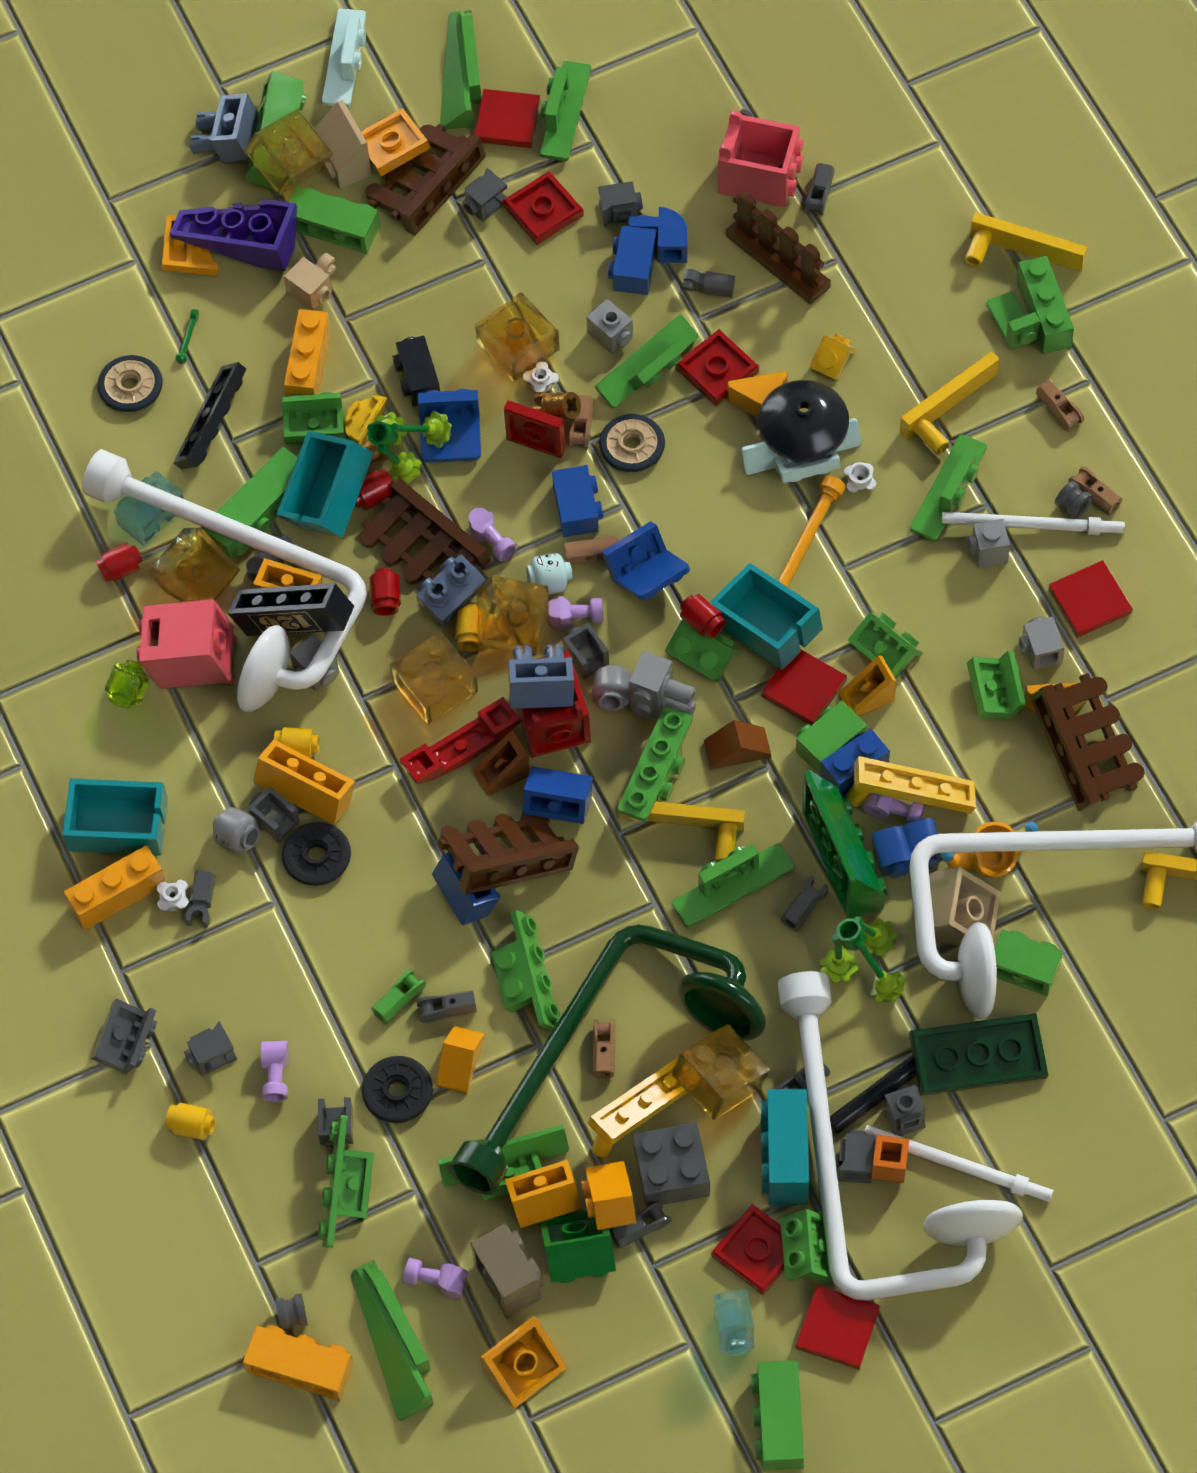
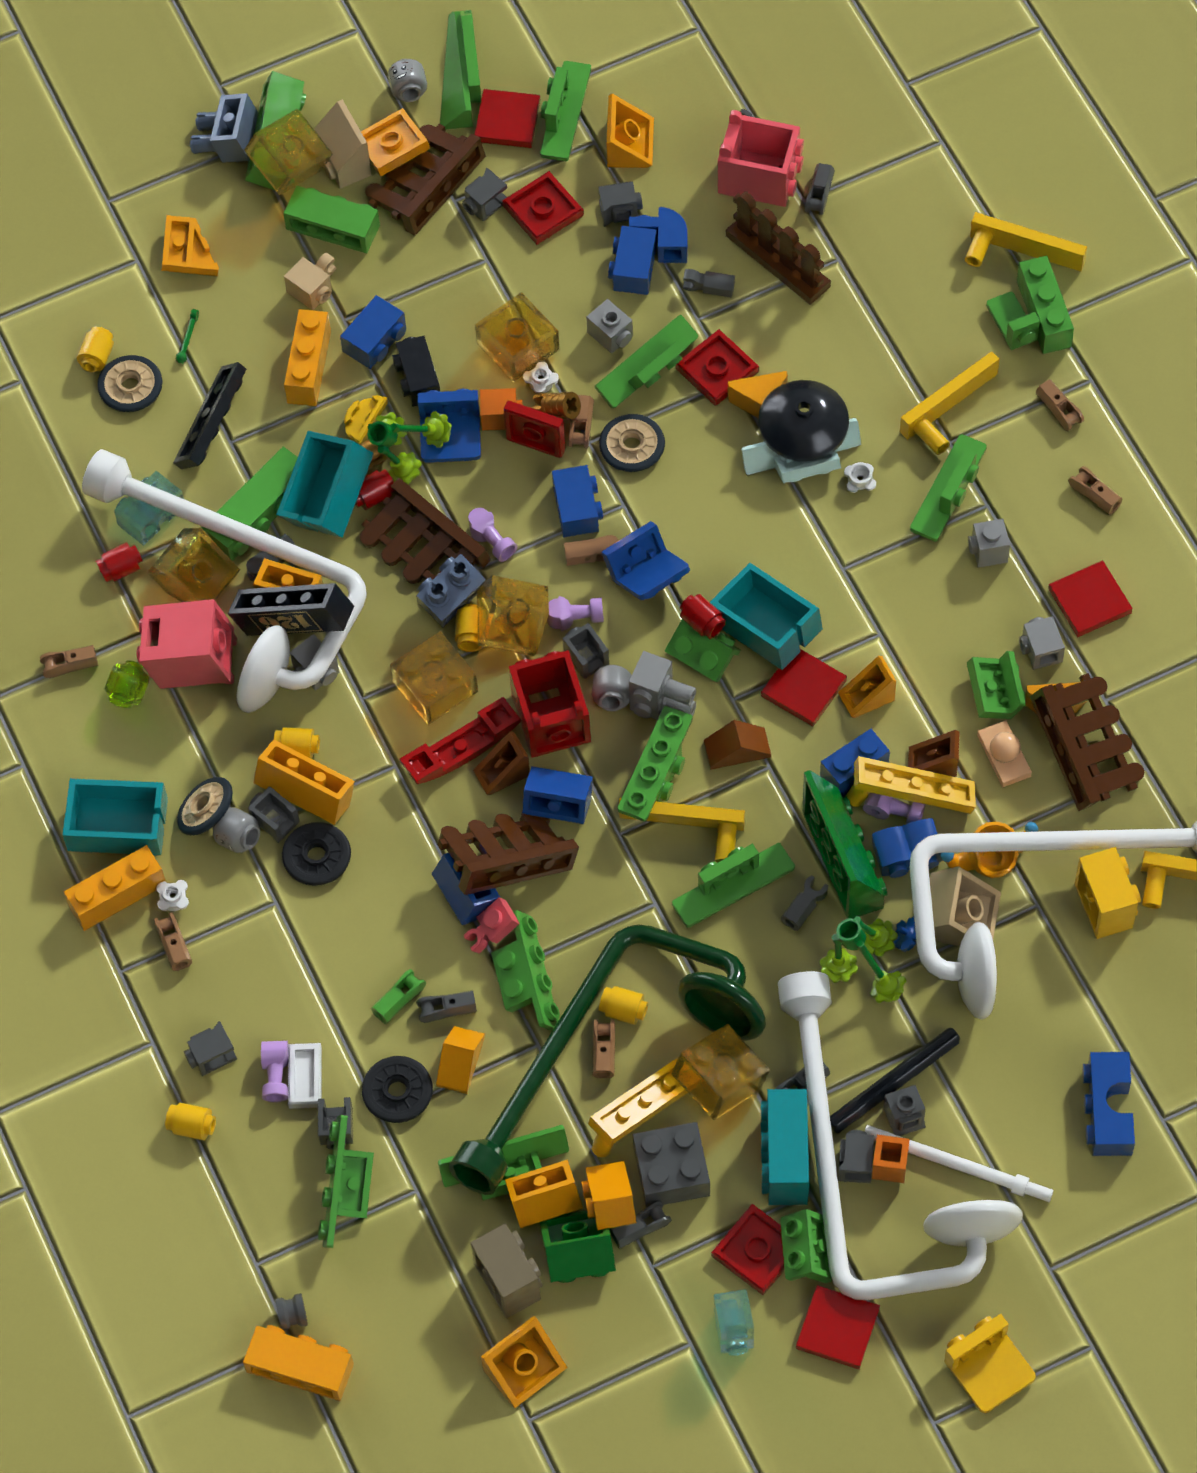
(74, 660): none -> medium nougat bar
(95, 349): none -> yellow brick
(124, 1036): dark grey bracket -> none
(174, 943): none -> medium nougat bar
(197, 819): none -> wheel
(201, 897): dark grey bar -> none
(251, 233): dark purple wedge -> none
(304, 1075): none -> white tile
(313, 413): bright green bracket -> none
(344, 56): light aqua bracket -> none
(373, 332): none -> blue brick
(385, 592): red brick -> none
(394, 1342): bright green wedge -> none
(407, 80): none -> light grey head
(449, 1278): lavender leg -> none
(492, 407): none -> orange brick
(494, 925): none -> coral plate
(540, 681): sand blue brick -> none
(549, 571): light aqua head -> none
(623, 1004): none -> yellow brick
(628, 135): none -> light orange slope
(778, 1415): bright green brick -> none
(830, 490): light orange piece -> none
(831, 732): bright green brick -> none
(832, 355): yellow bracket -> none
(878, 638): bright green bracket -> none
(906, 935): none -> blue plant
(936, 754): none -> dark orange slope
(978, 1054): dark green tile -> none
(988, 1364): none -> yellow bracket
(1004, 753): none -> light nougat tile
(1027, 961): bright green brick -> none
(1073, 499): dark grey wheel -> none
(1091, 526): white bar -> none
(1107, 892): none -> yellow brick
(1109, 1131): none -> blue arch

